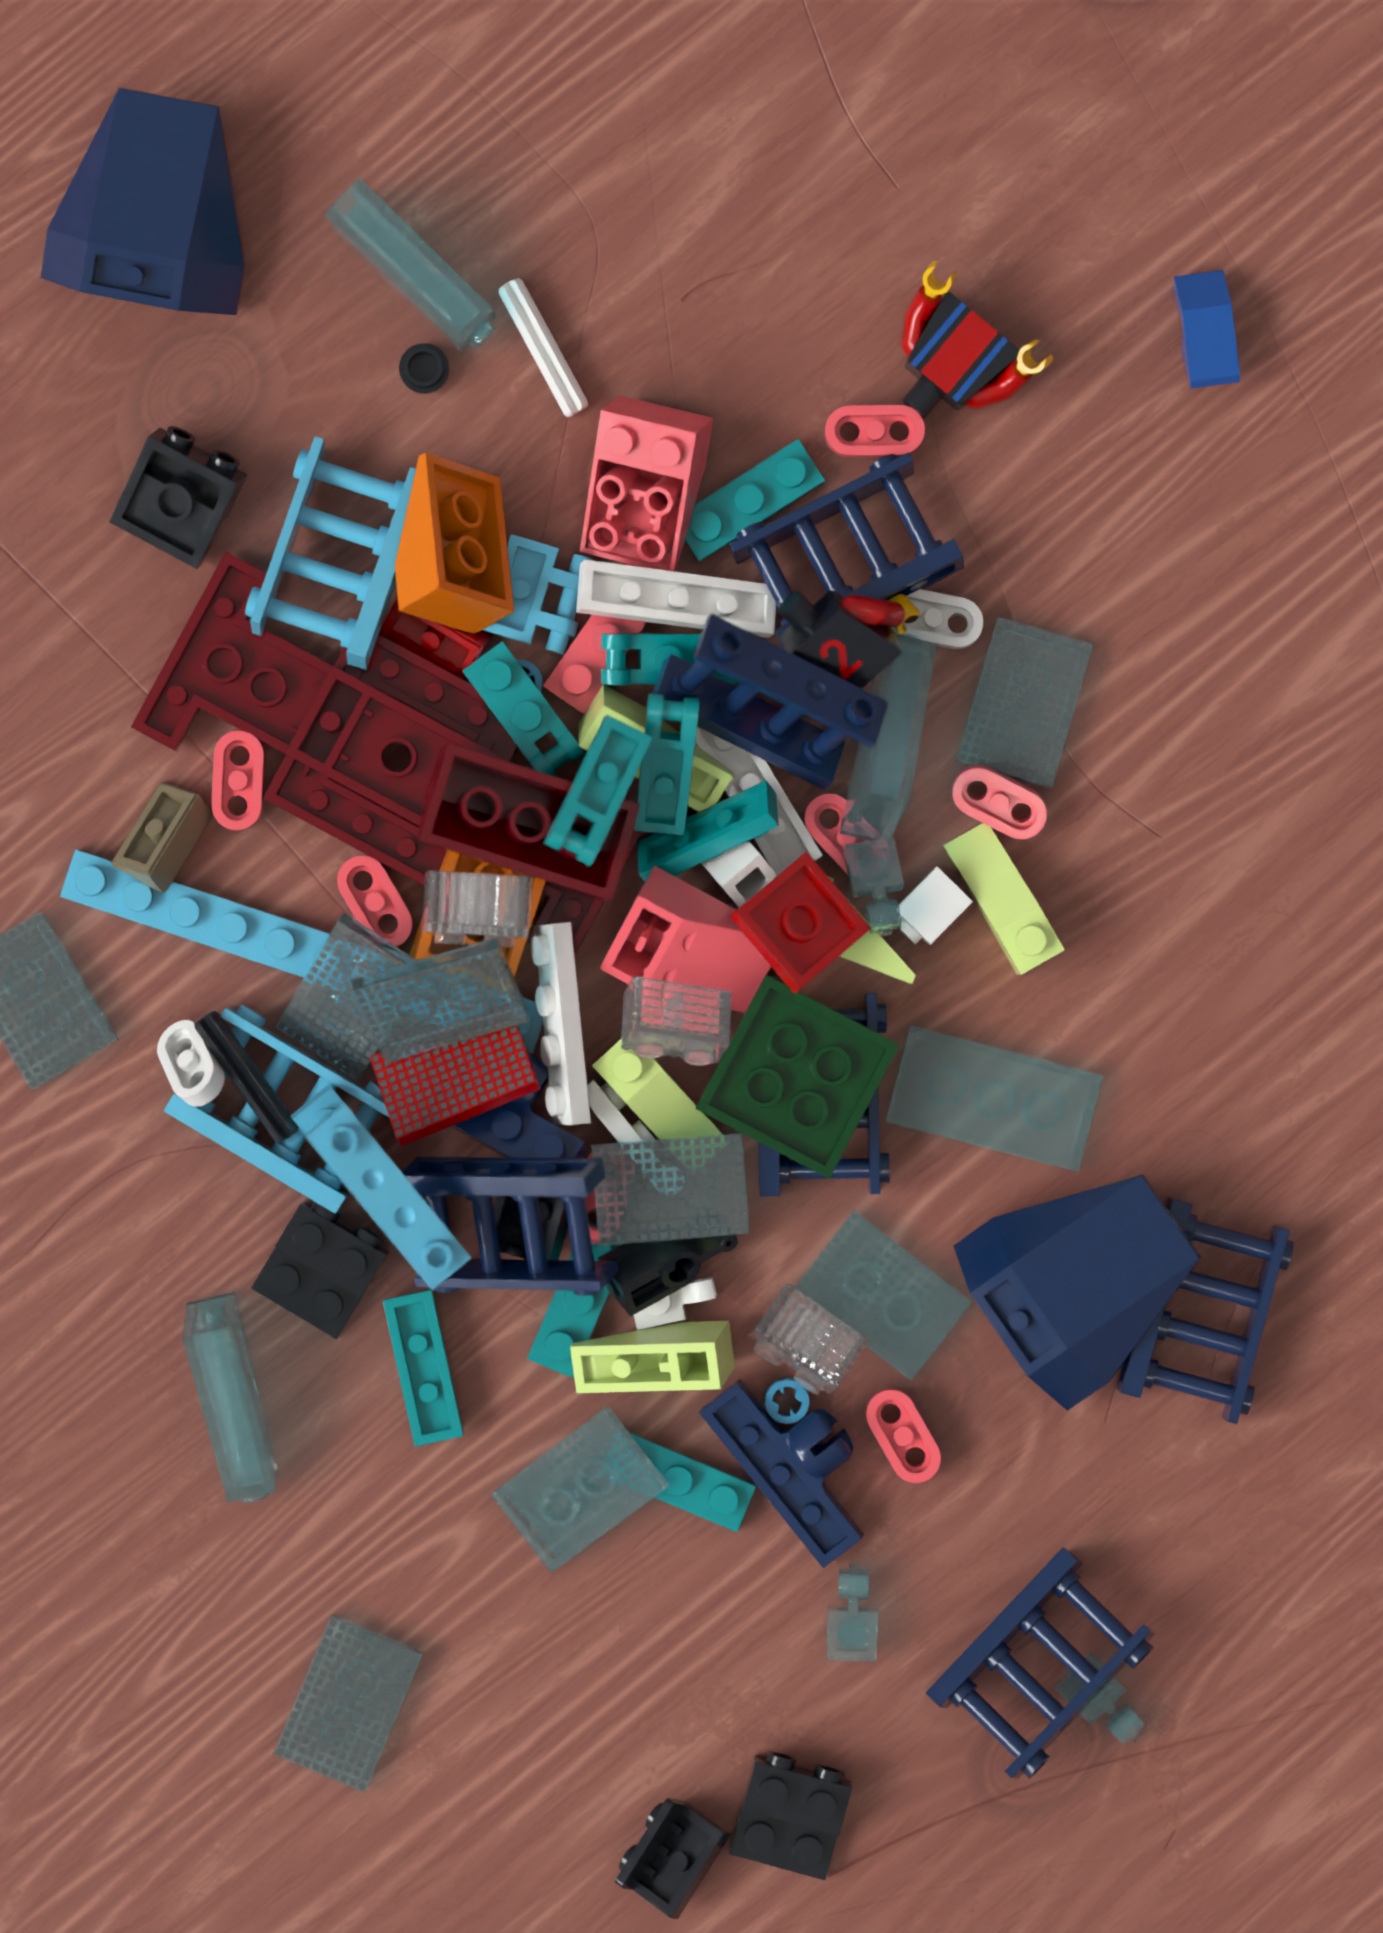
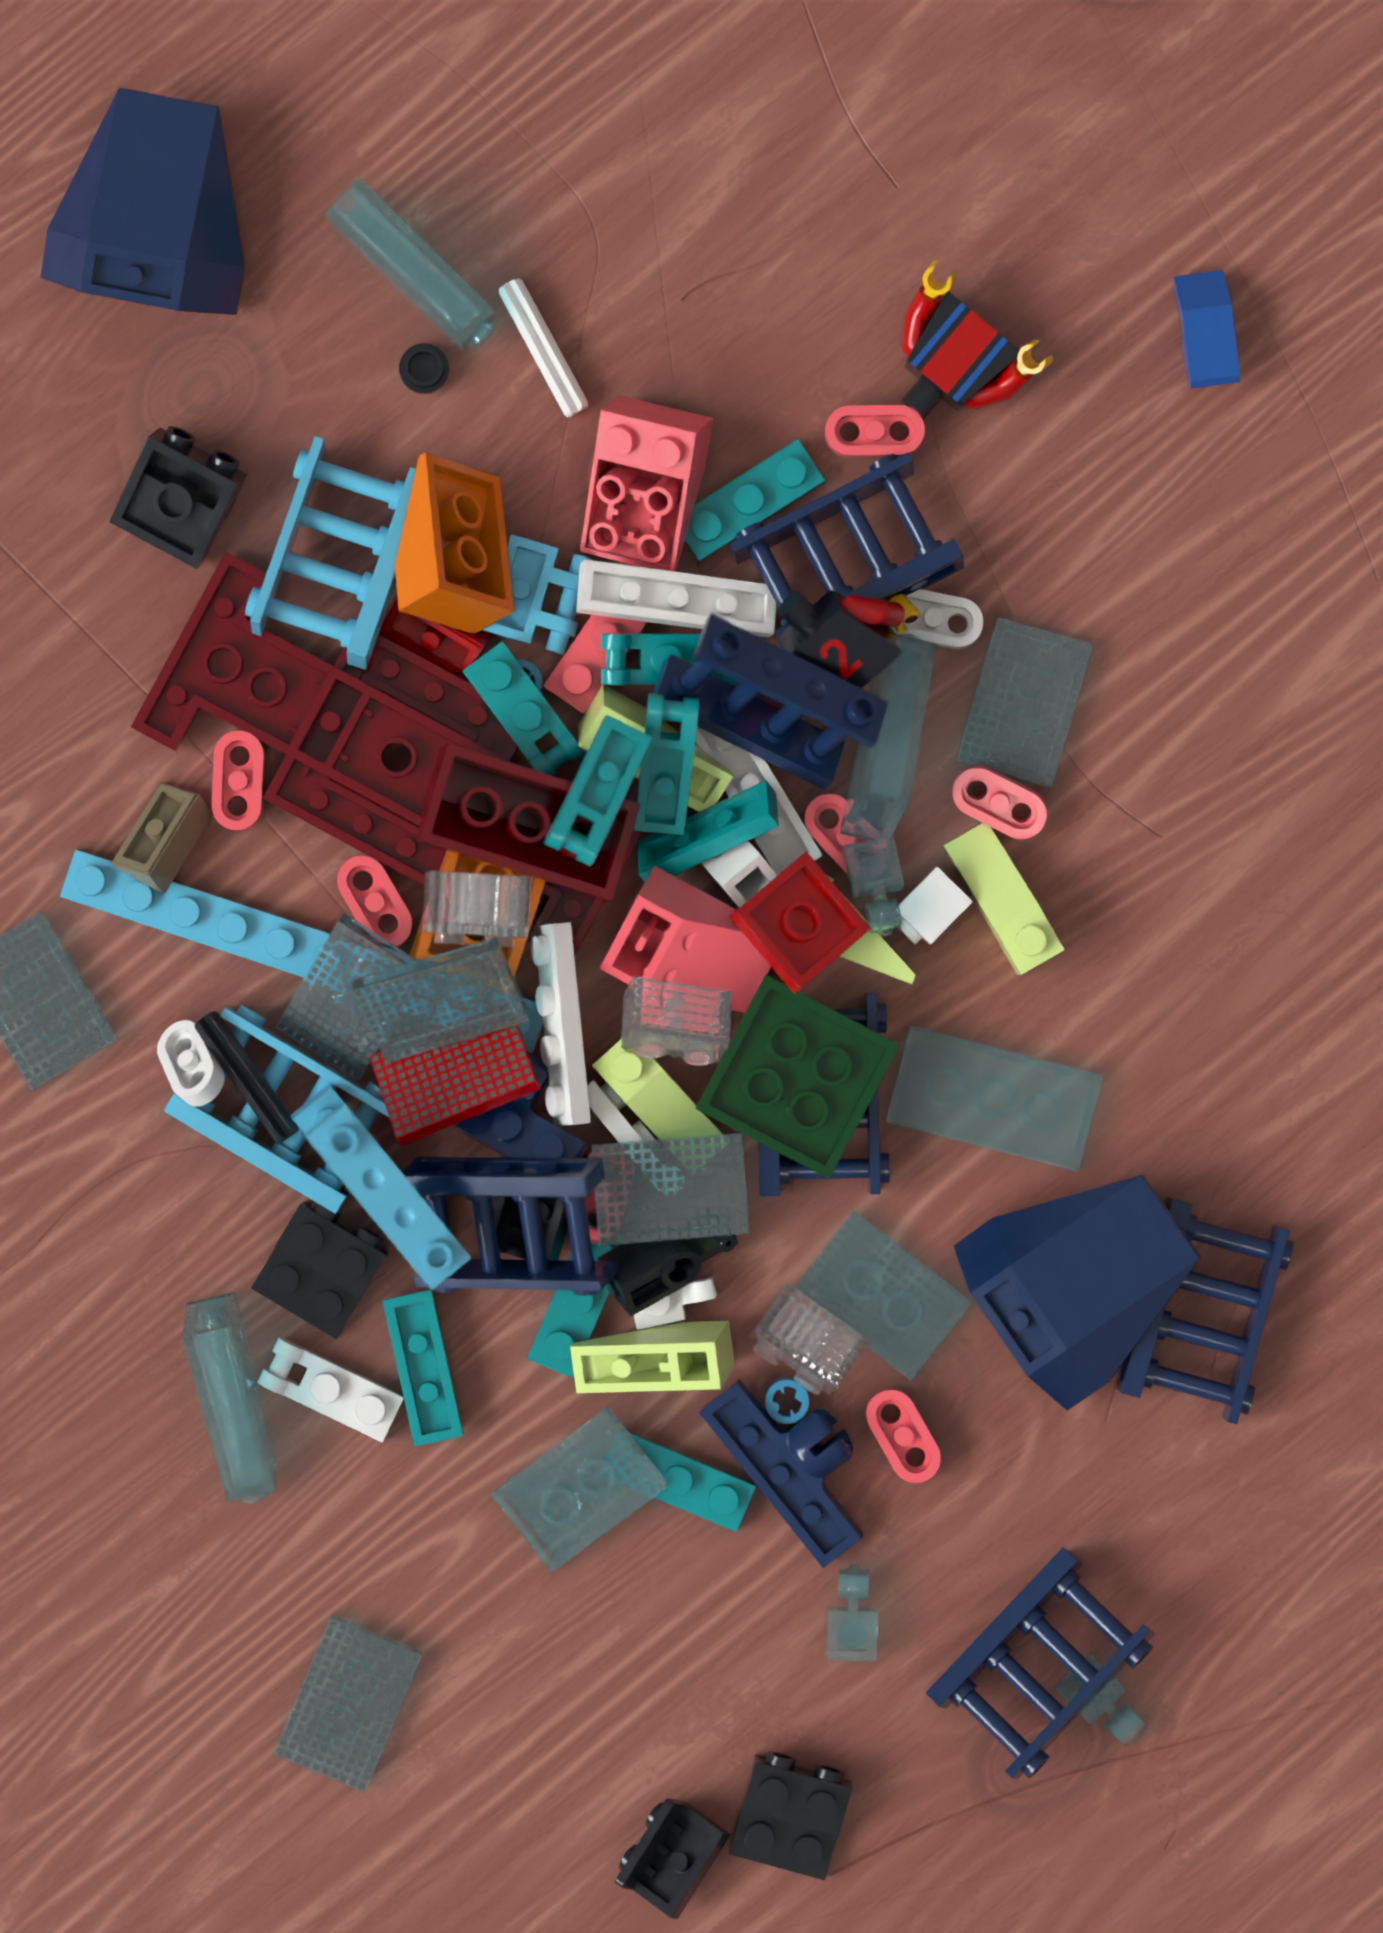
(332, 1390): none -> white plate

